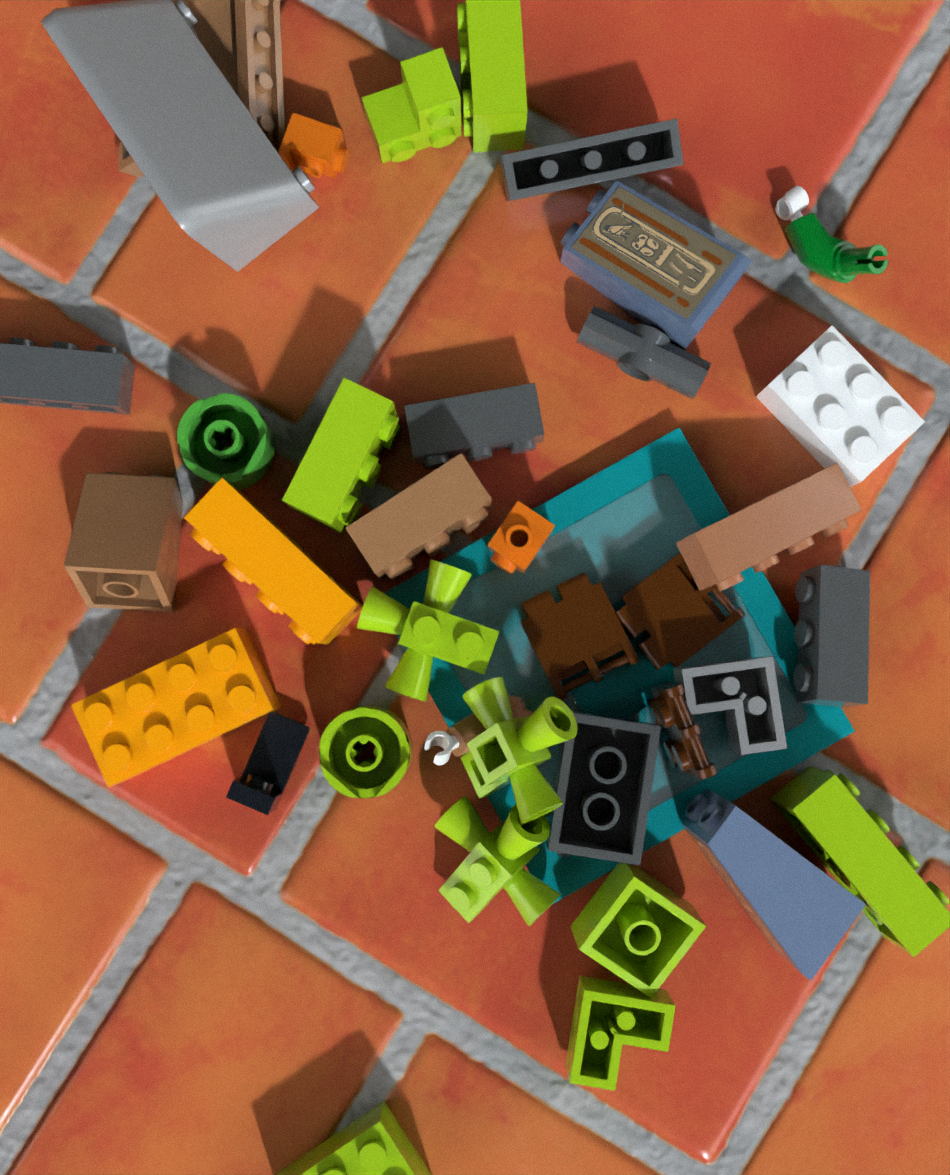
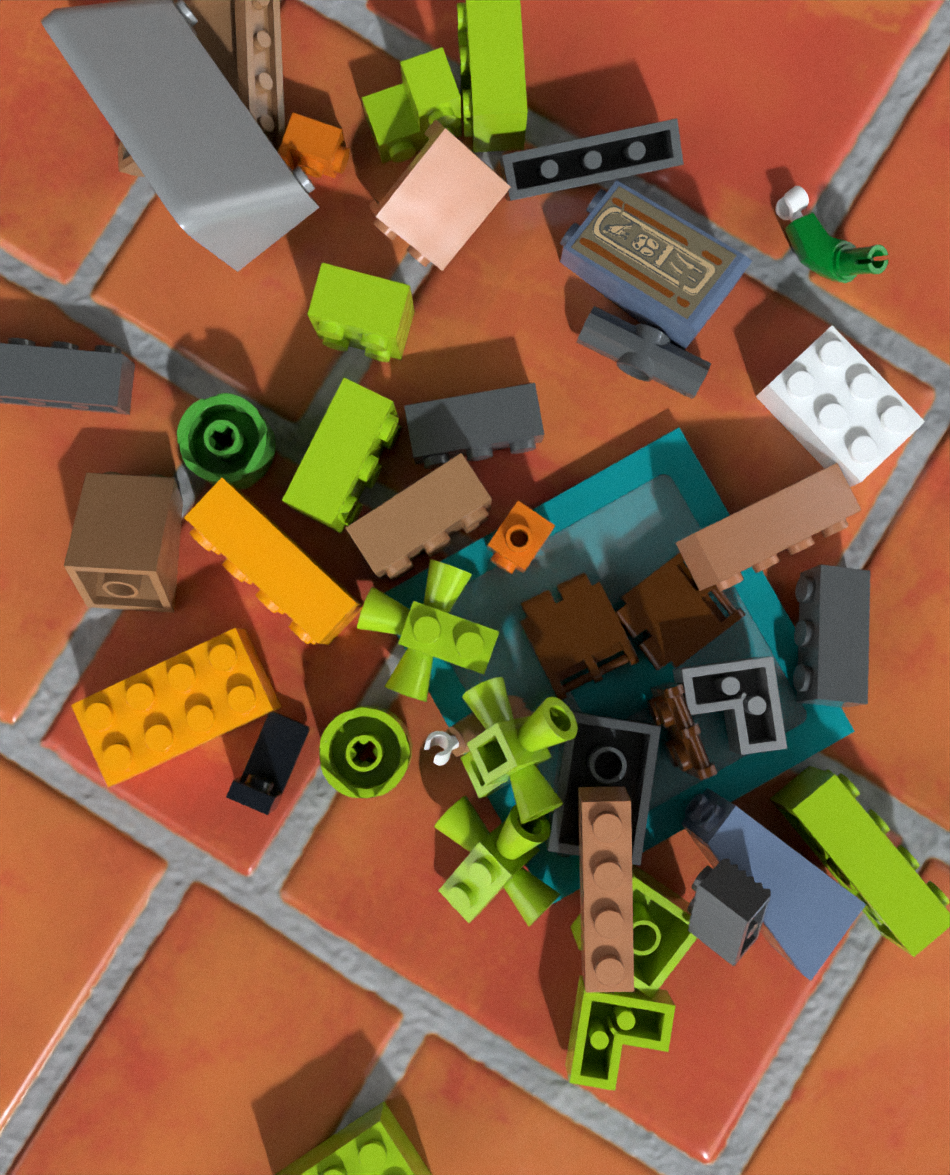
(361, 312): none -> lime brick
(439, 199): none -> panel
(606, 889): none -> nougat brick
(727, 910): none -> dark grey brick

